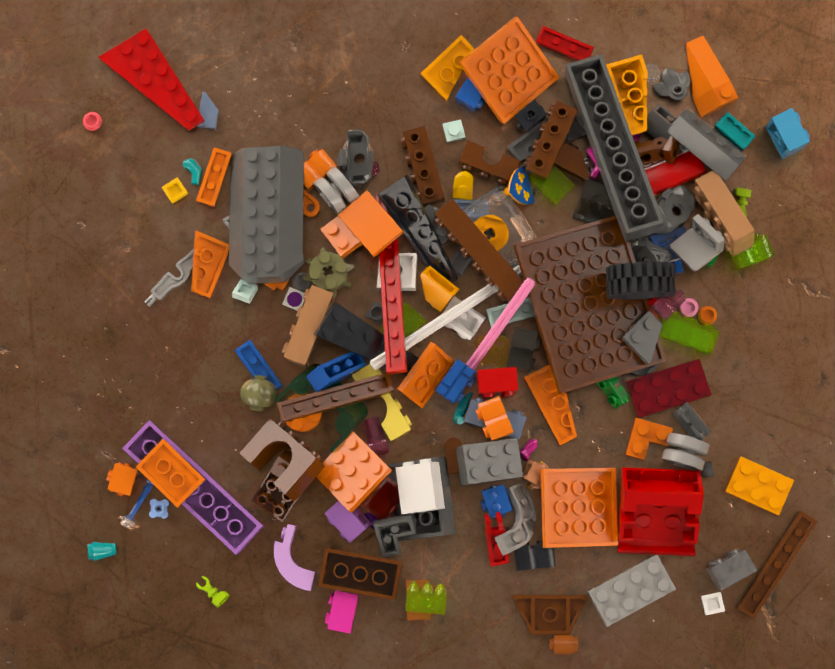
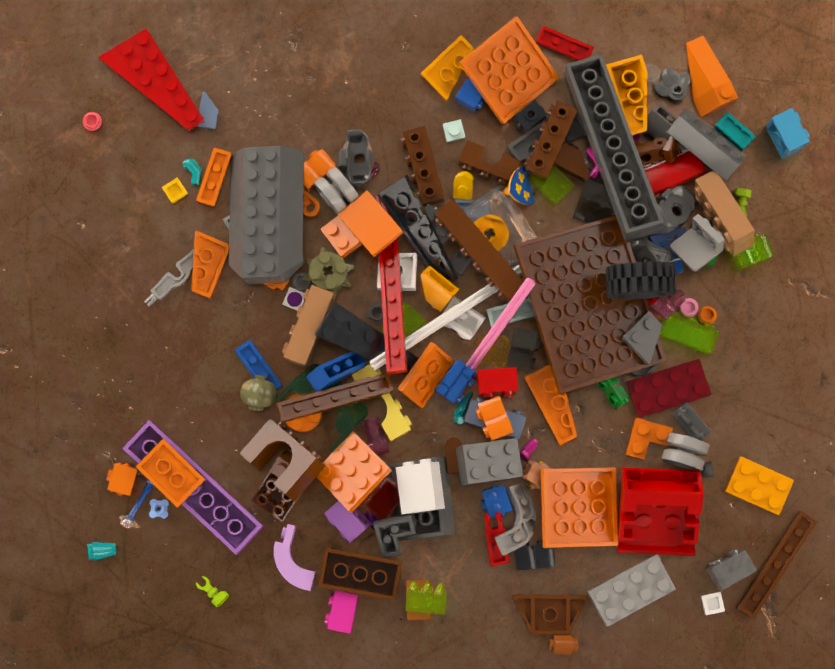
(244, 291): light aqua plate -> none

